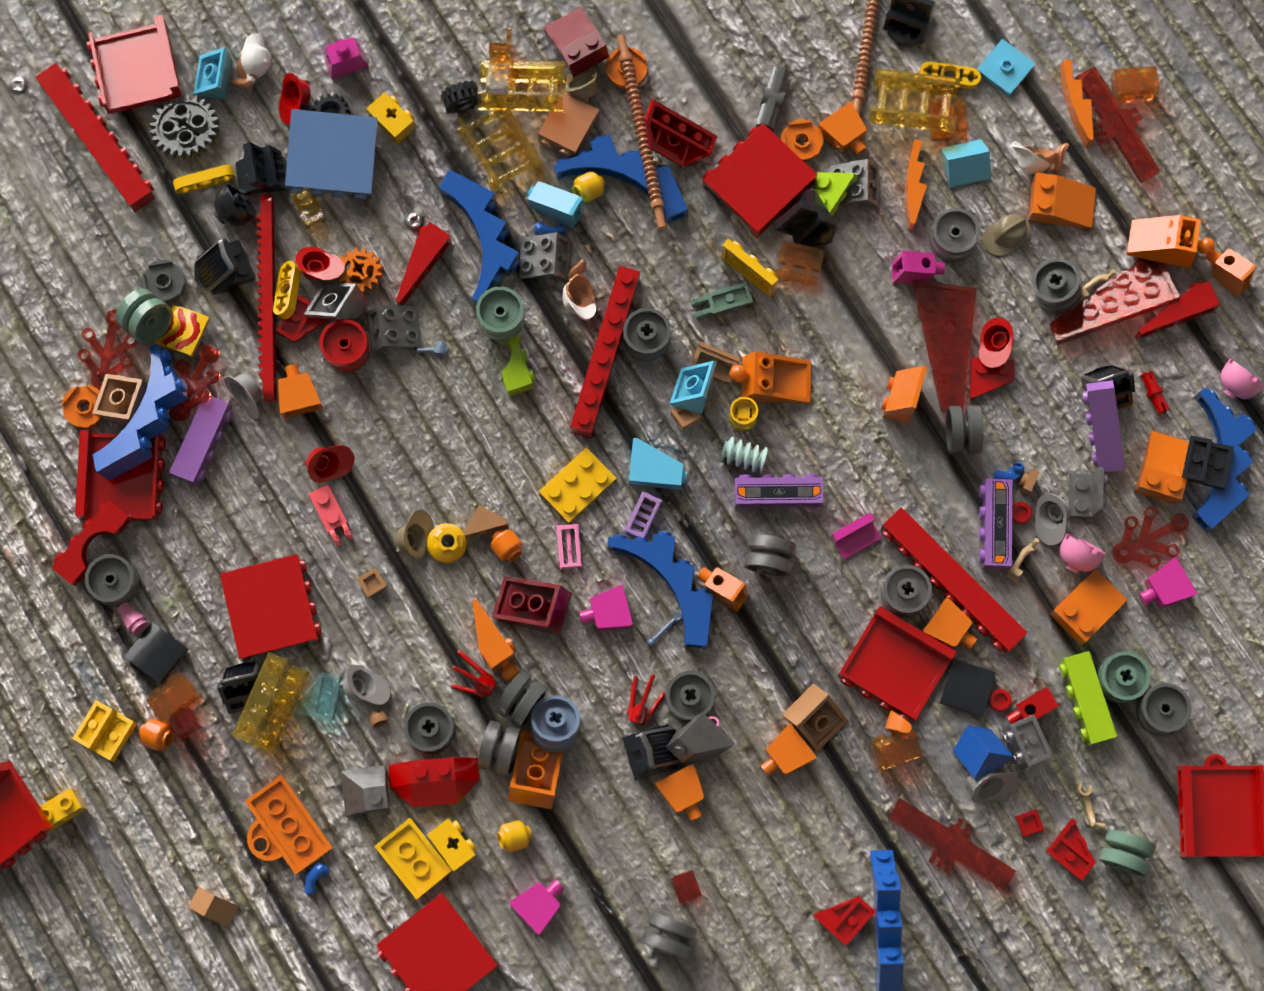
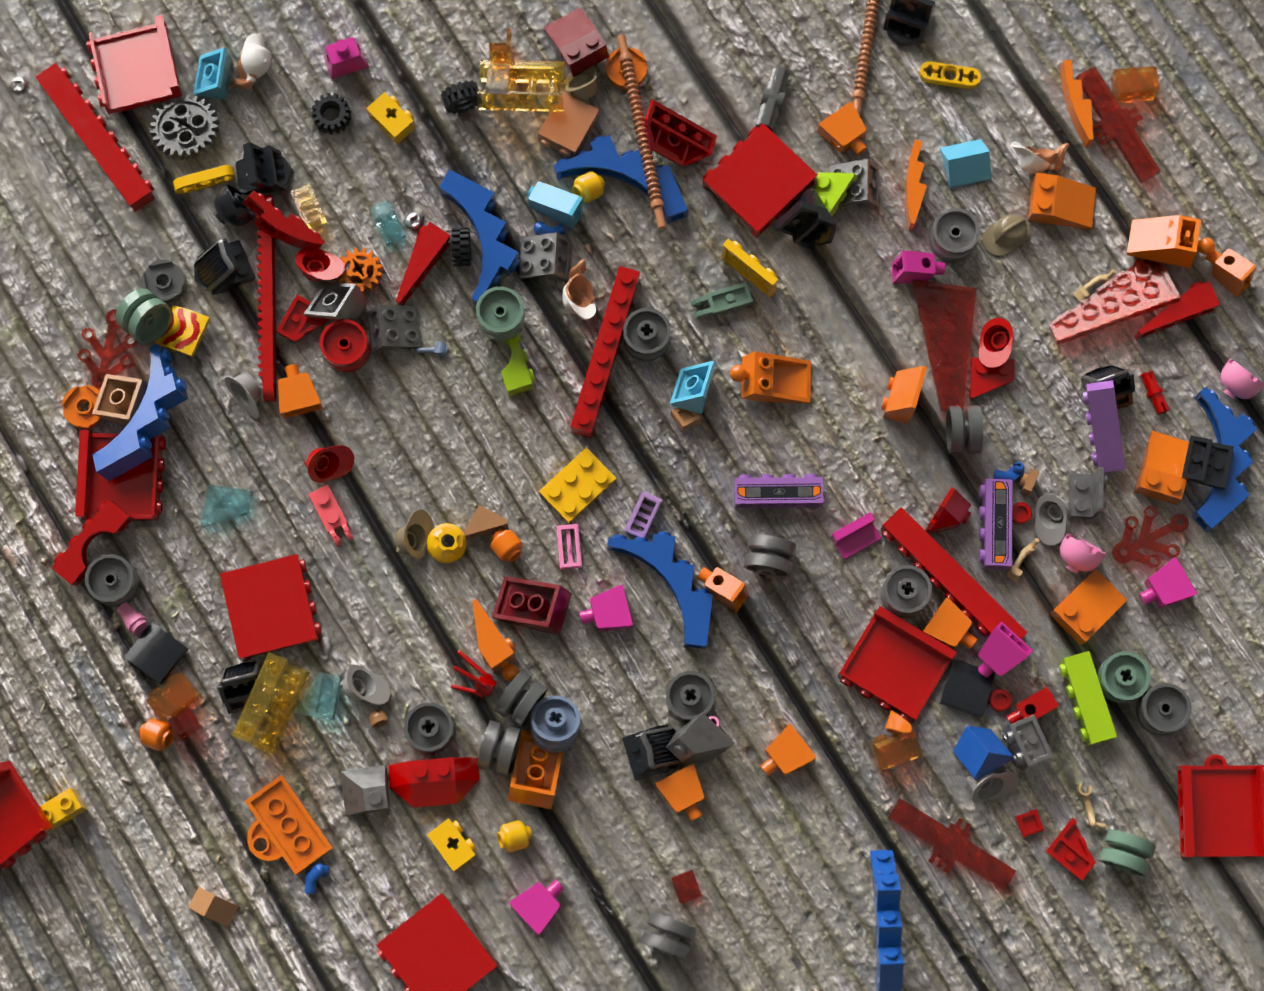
(104, 731): yellow slope -> none
(201, 440): medium lavender brick -> none
(208, 355): clear red plant -> none
(224, 504): none -> clear light blue wing
(288, 230): none -> red slope
(288, 276): yellow beam -> none
(294, 95): red piece -> none
(331, 154): medium blue panel -> none
(372, 582): medium nougat plate -> none
(387, 222): none -> clear light blue slope
(413, 858): yellow plate -> none
(461, 247): none -> black tyre
(521, 145): clear yellow fence -> none
(639, 713): red plant -> none
(654, 468): medium azure slope -> none
(676, 617): sand blue hinge -> none
(723, 360): medium nougat hinge -> none
(743, 414): yellow wheel -> none
(744, 454): light aqua piece -> none
(801, 257): clear orange plate -> none
(809, 132): orange plate -> none
(815, 717): medium nougat slope -> none
(845, 918): red wing -> none
(917, 83): clear yellow fence -> none
(950, 513): none -> red slope
(960, 127): clear orange plate -> none
(1002, 651): none -> dark pink torso
(1005, 67): medium azure plate -> none
(1057, 285): dark grey wheel -> none

